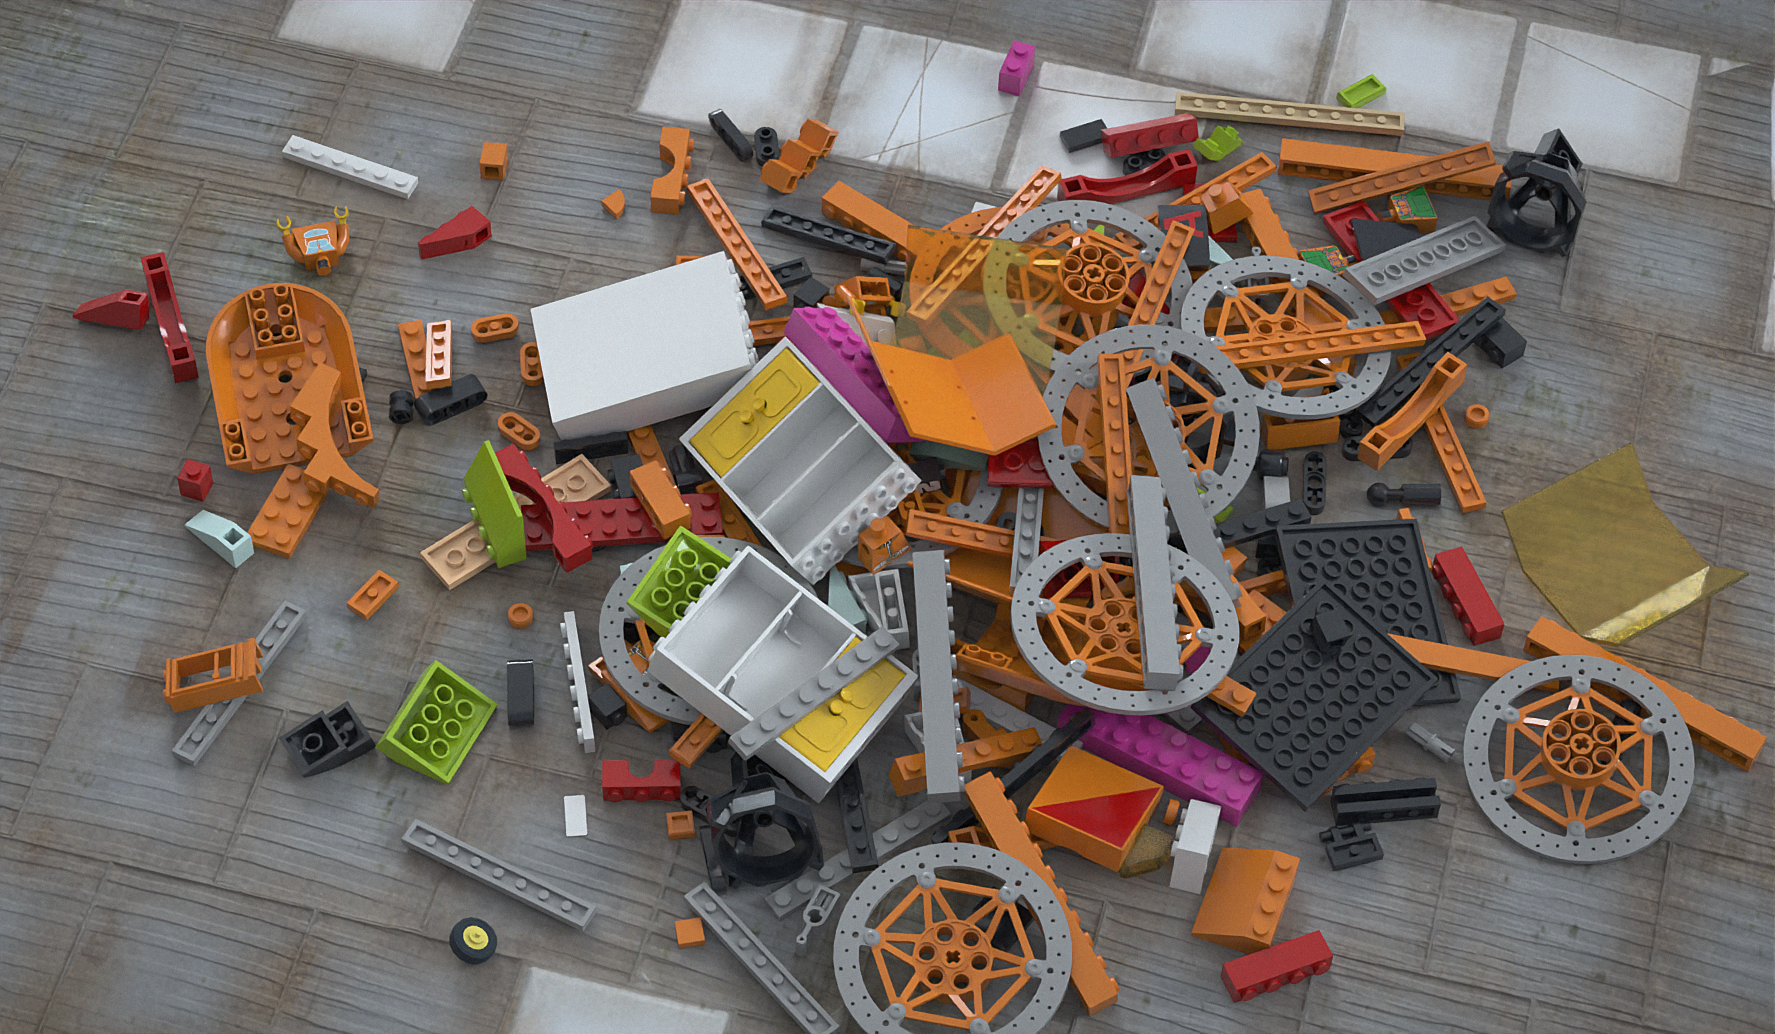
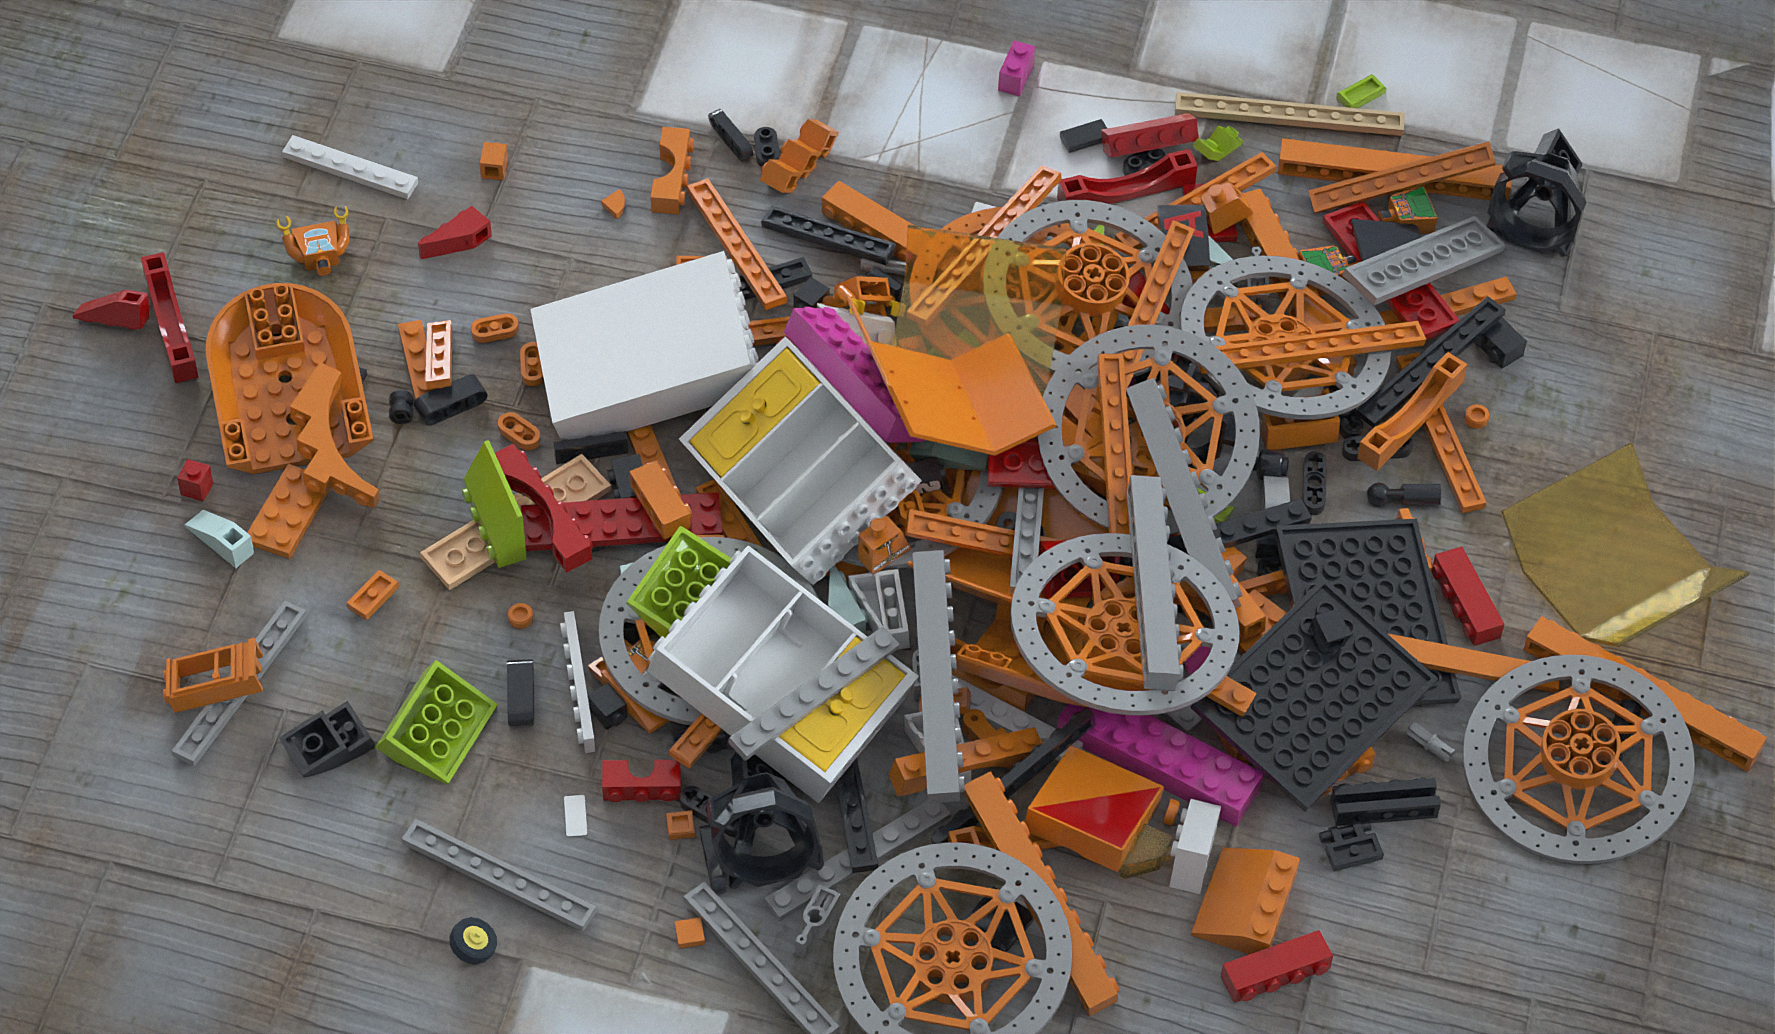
(685, 473): black piece -> none

